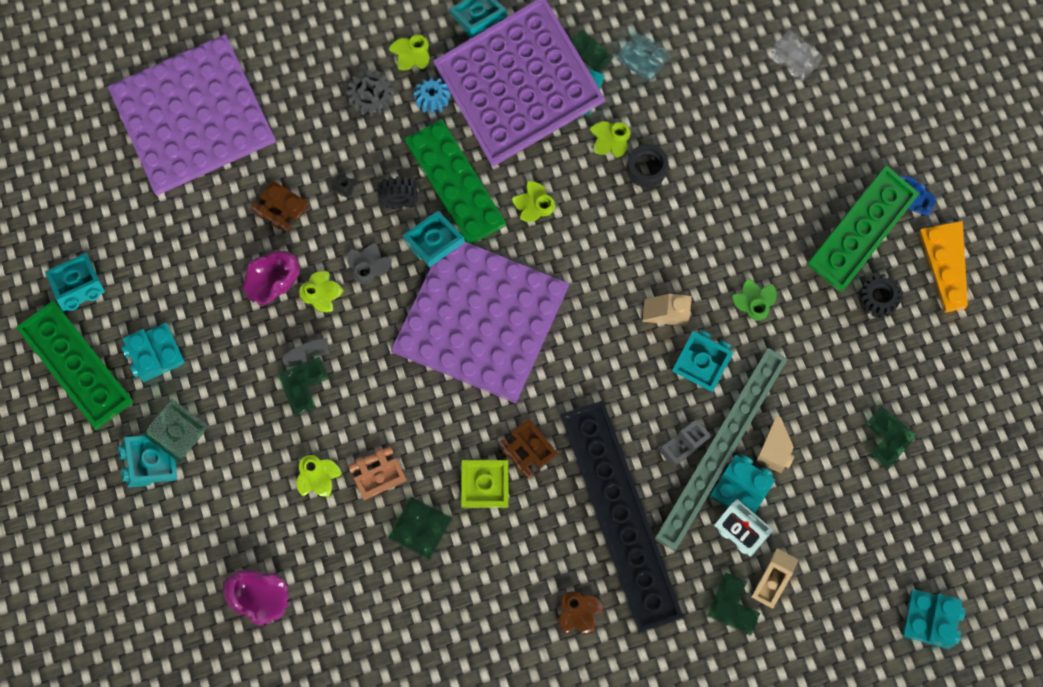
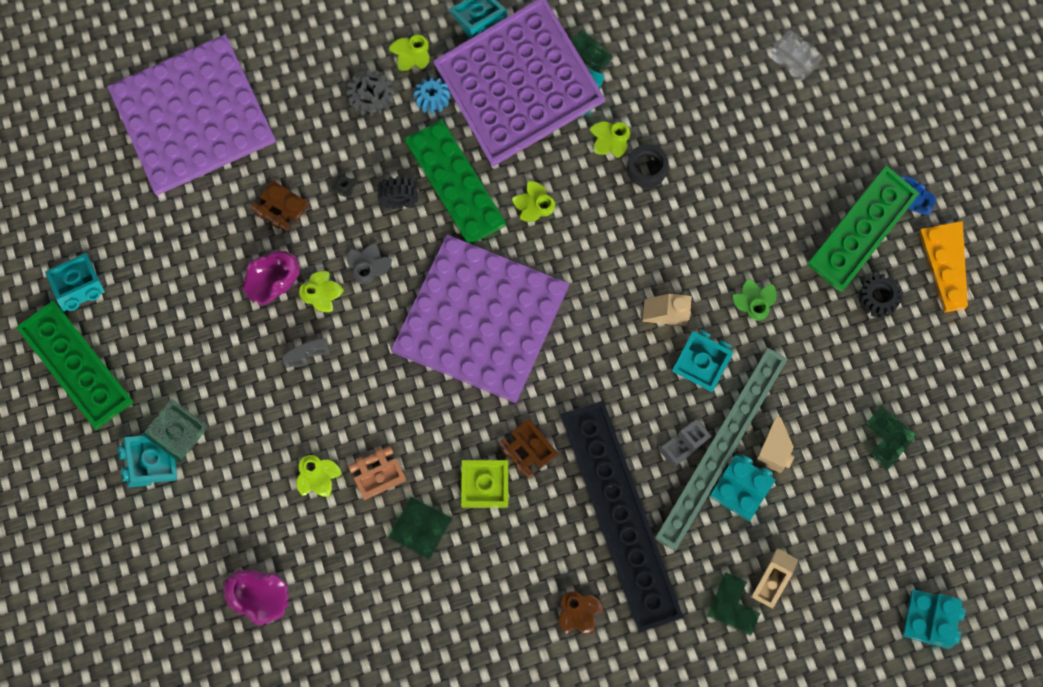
(152, 352): teal plate -> none
(298, 380): clear green plate -> none
(433, 239): teal plate -> none
(641, 62): clear light blue plate -> none
(743, 528): light aqua brick -> none

